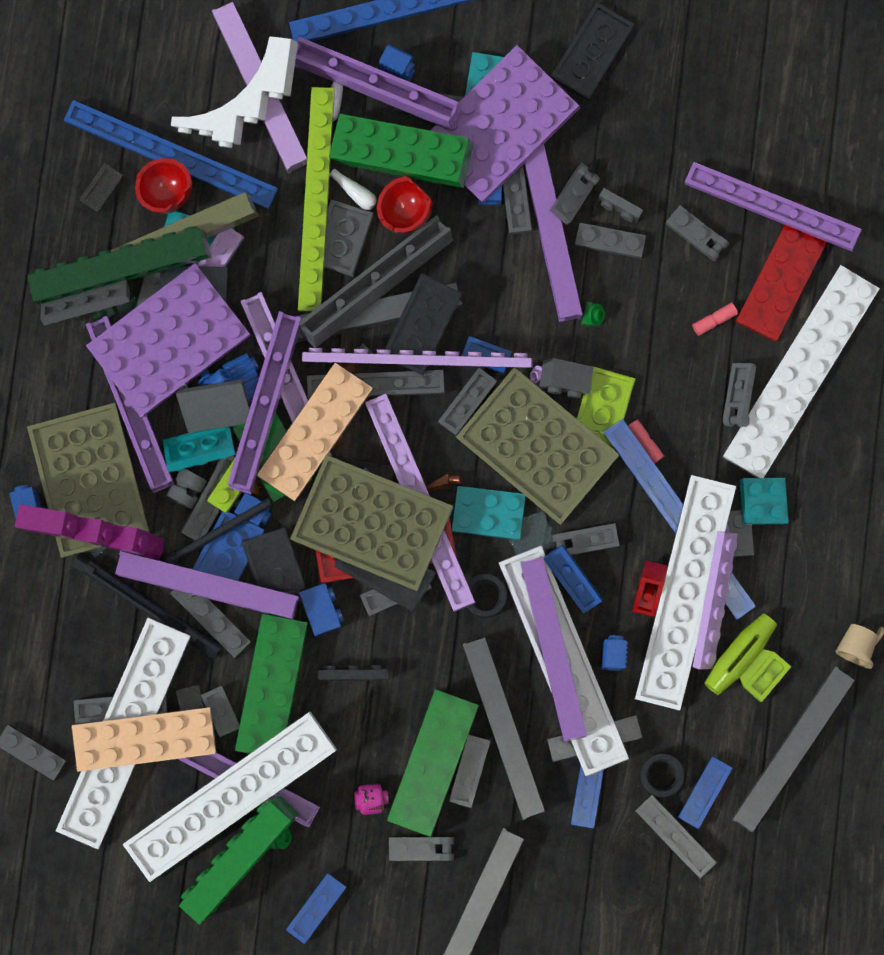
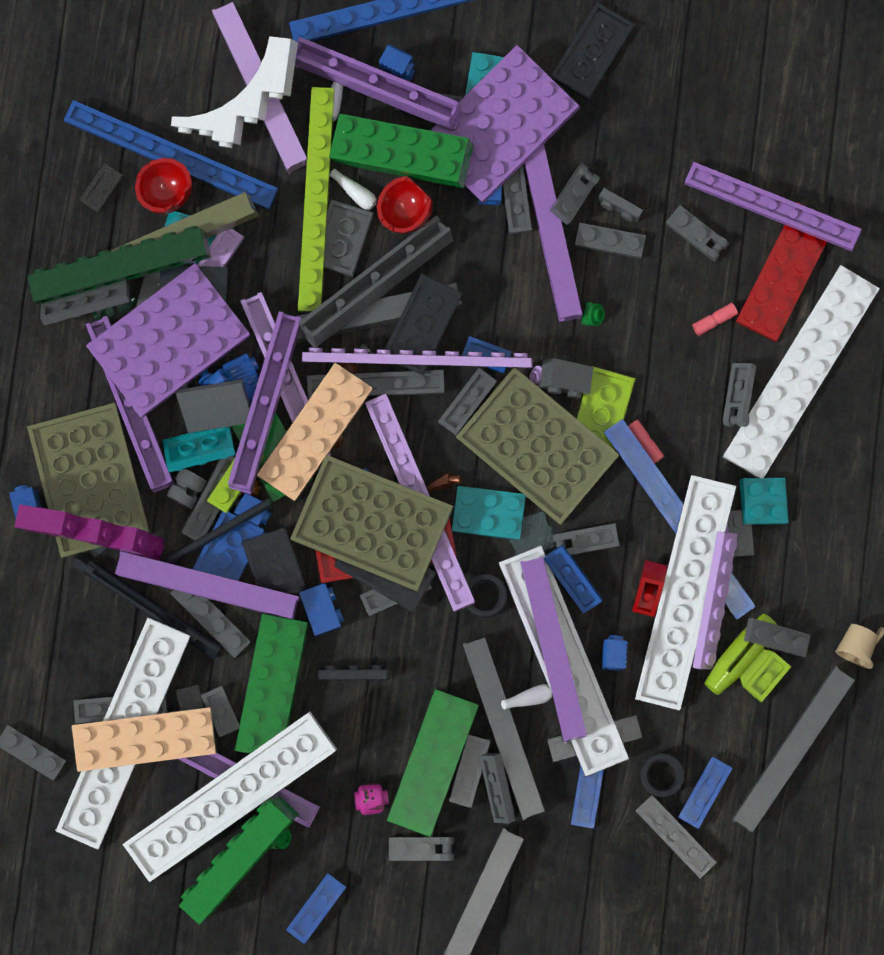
(497, 788): none -> dark grey plate
(532, 696): none -> white piece
(777, 637): none -> dark grey plate

